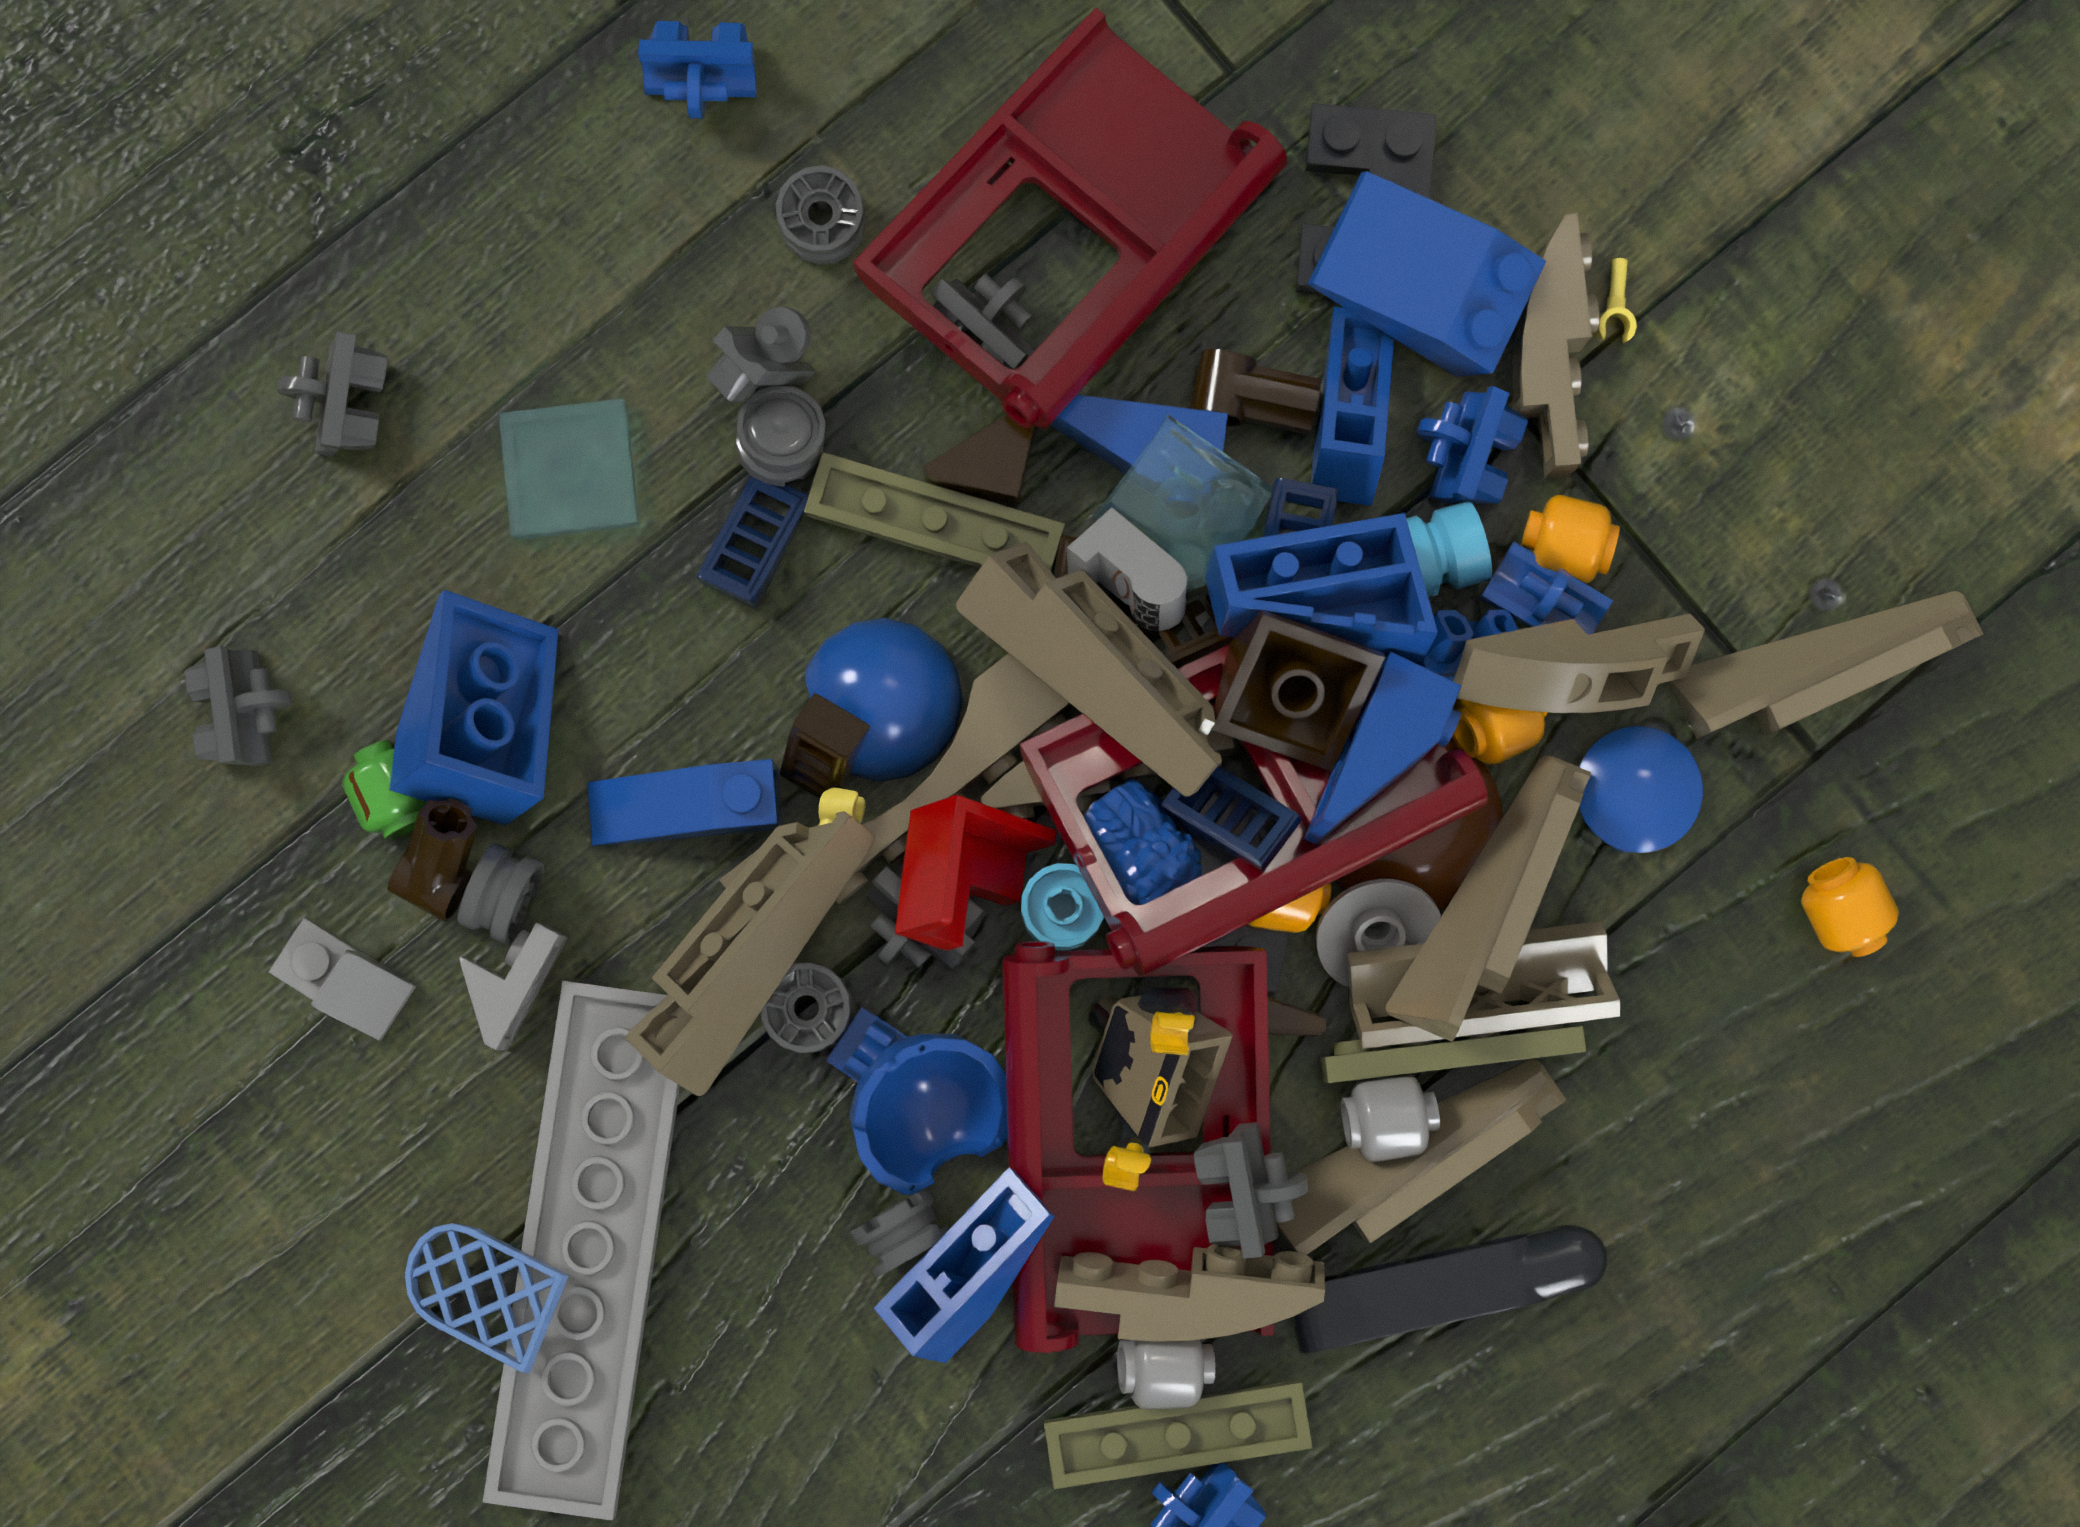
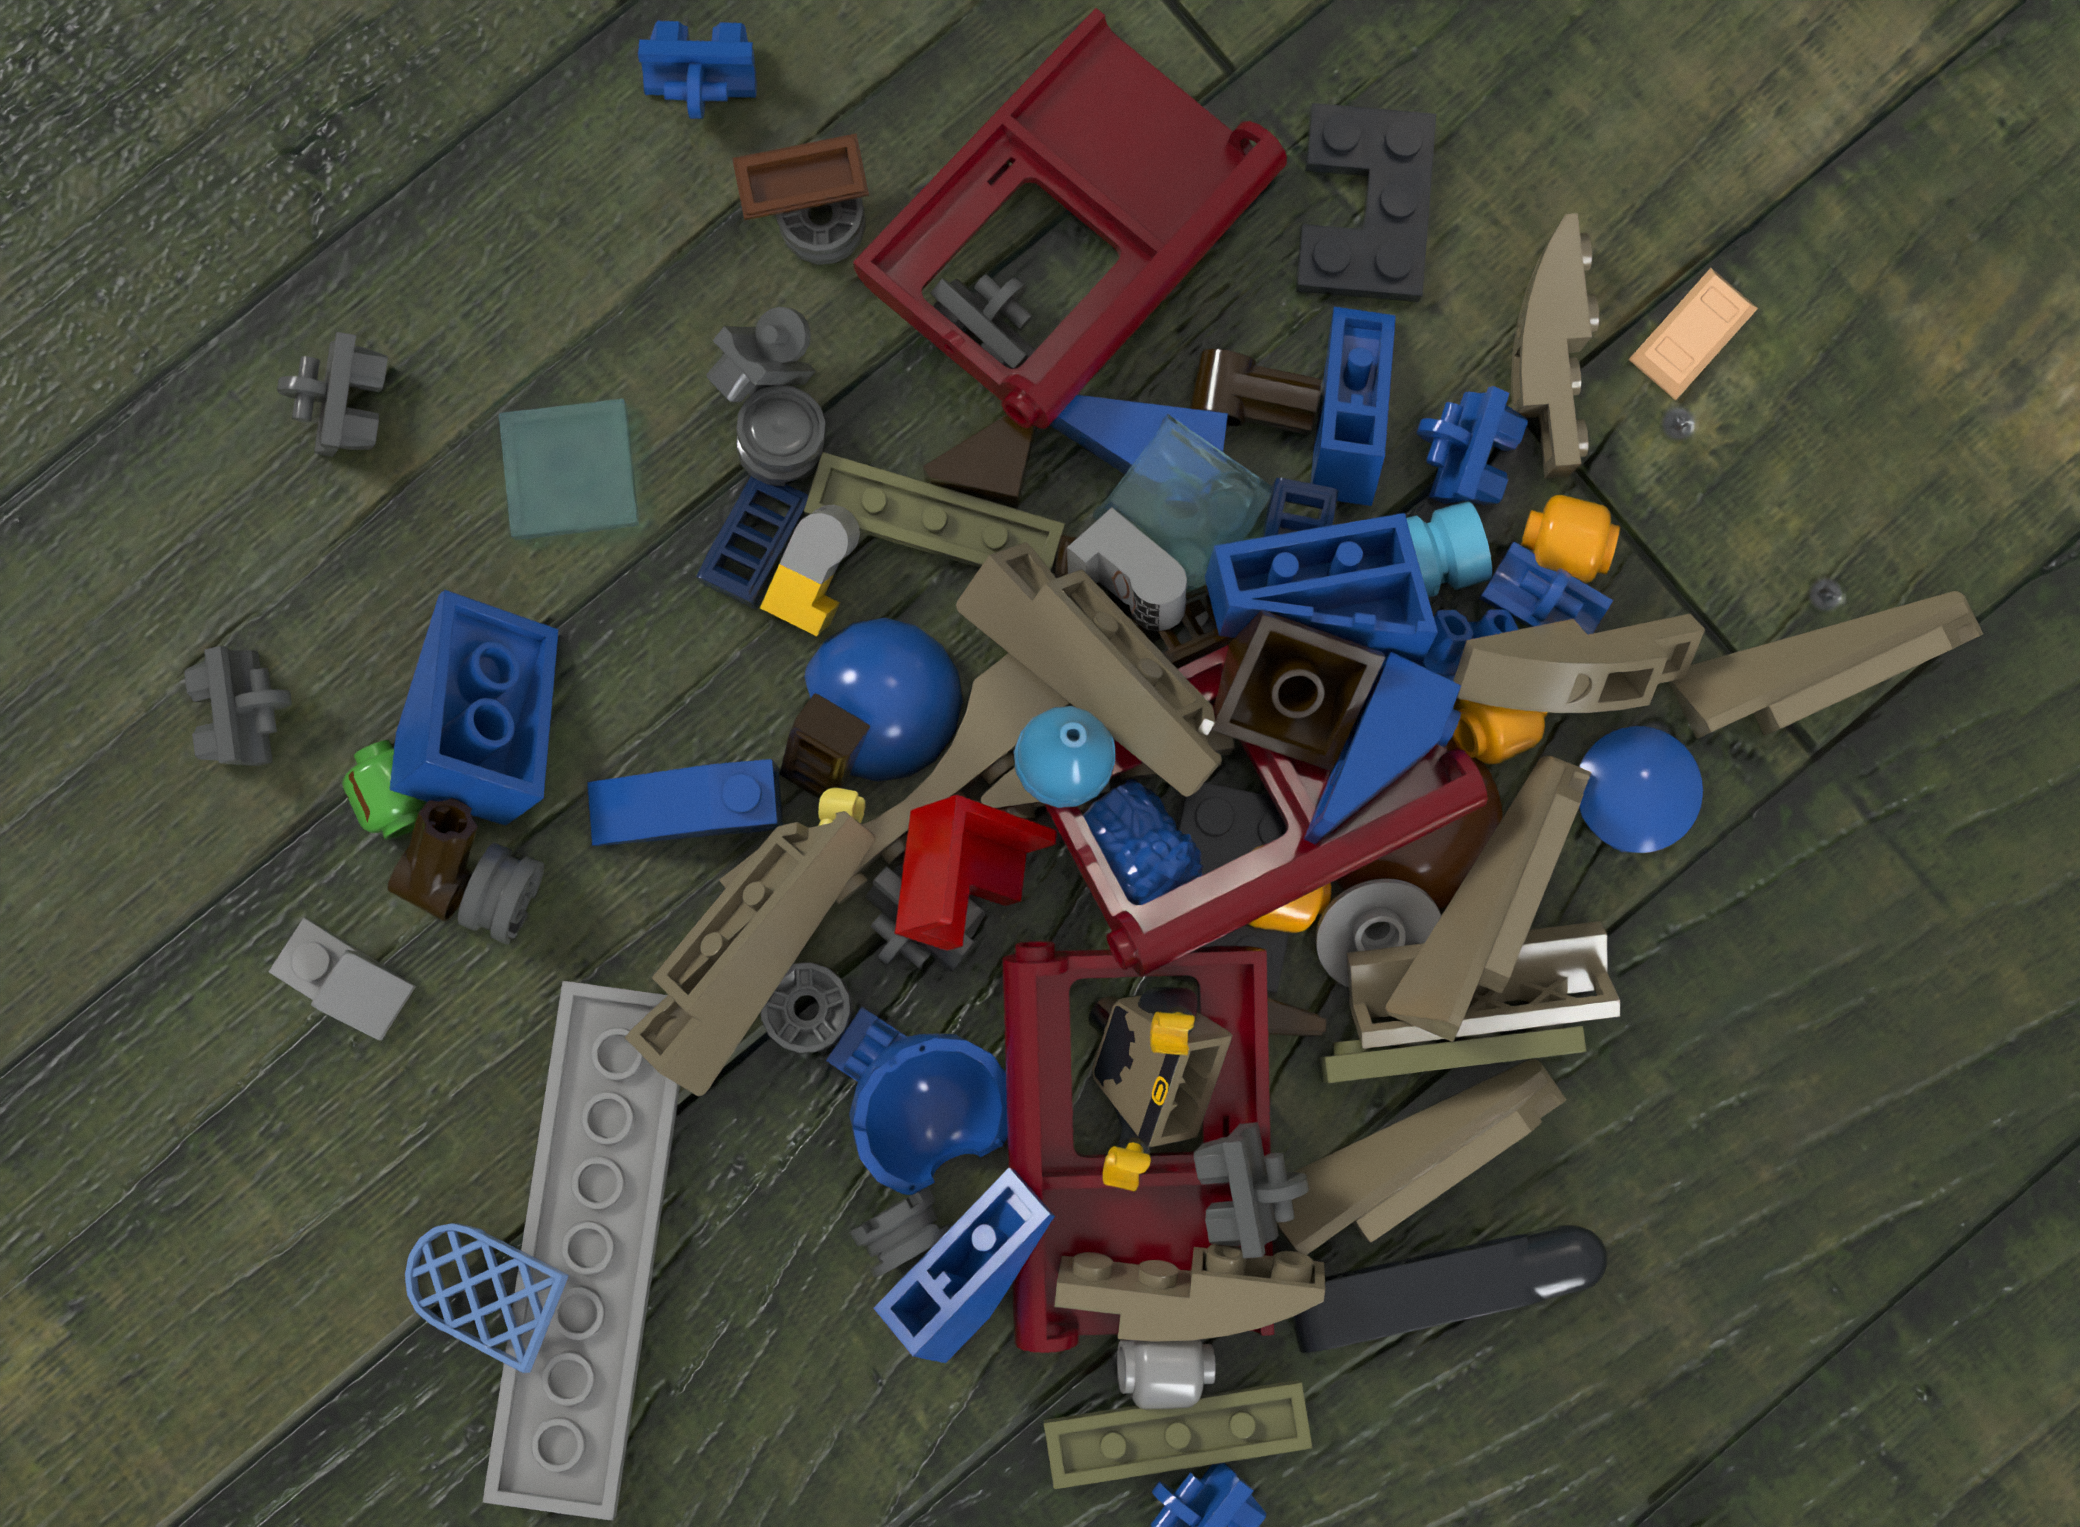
(505, 1001): light grey slope -> none
(800, 176): none -> reddish brown tile
(809, 566): none -> leg
(1060, 907): medium azure wheel -> none
(1064, 756): none -> dark azure helmet
(1186, 813): dark blue slope -> none
(1389, 1117): light grey head -> none
(1427, 275): blue slope -> none
(1616, 303): light yellow hand -> none
(1693, 334): none -> light nougat tile
(1849, 906): light orange head -> none

